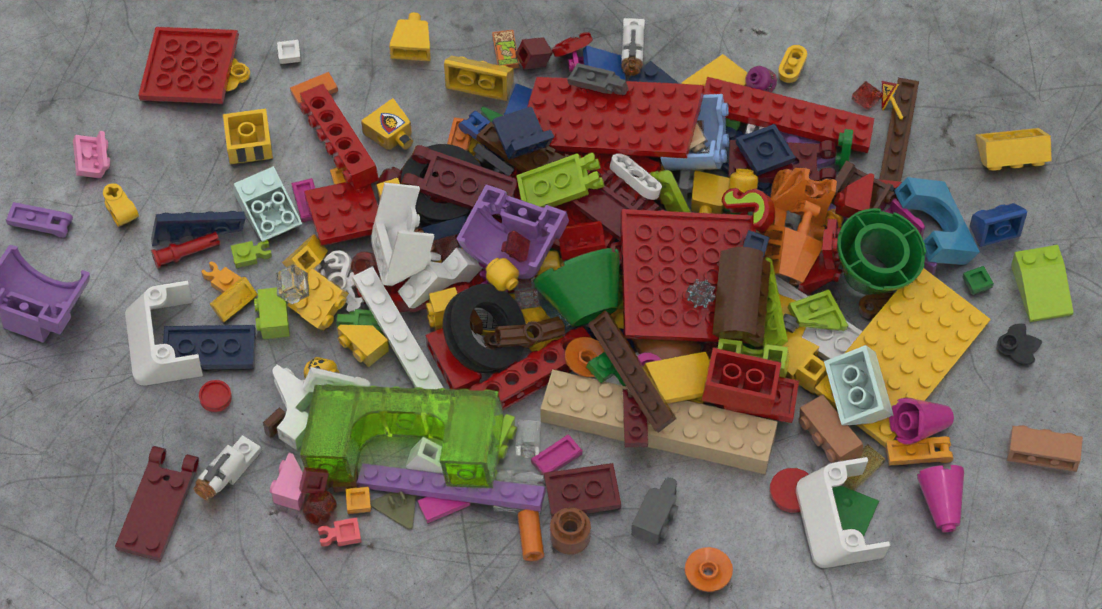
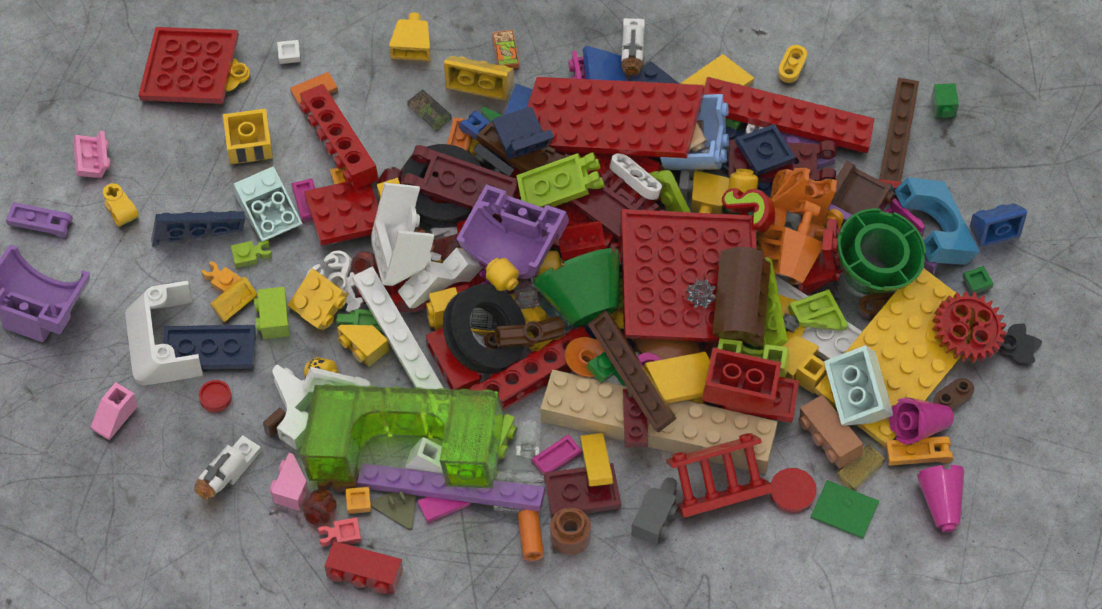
(113, 411): none -> bright pink slope
(156, 506): dark red hinge -> none
(175, 252): red pin -> none
(292, 284): clear brick -> none
(307, 254): yellow slope -> none
(313, 480): dark red plate -> none
(363, 568): none -> red brick
(388, 126): yellow torso -> none
(429, 110): none -> clear smoke tile
(446, 228): dark blue slope -> none
(476, 323): reddish brown tile -> none
(516, 246): clear red tile -> none
(534, 53): dark red brick -> none
(572, 44): red tile -> none
(596, 459): none -> yellow tile
(597, 80): dark grey hinge -> none
(708, 560): orange dish -> none
(735, 492): none -> red fence
(756, 241): dark blue tile -> none
(761, 78): magenta head -> none
(826, 539): white windscreen -> none
(845, 141): green plate -> none
(855, 197): red slope -> none
(867, 95): clear red tile -> none
(887, 95): yellow piece -> none
(945, 100): none -> green brick
(949, 321): none -> red gear
(954, 394): none -> reddish brown plate
(1014, 148): yellow slope -> none
(1042, 283): lime slope -> none
(1044, 448): nougat brick -> none

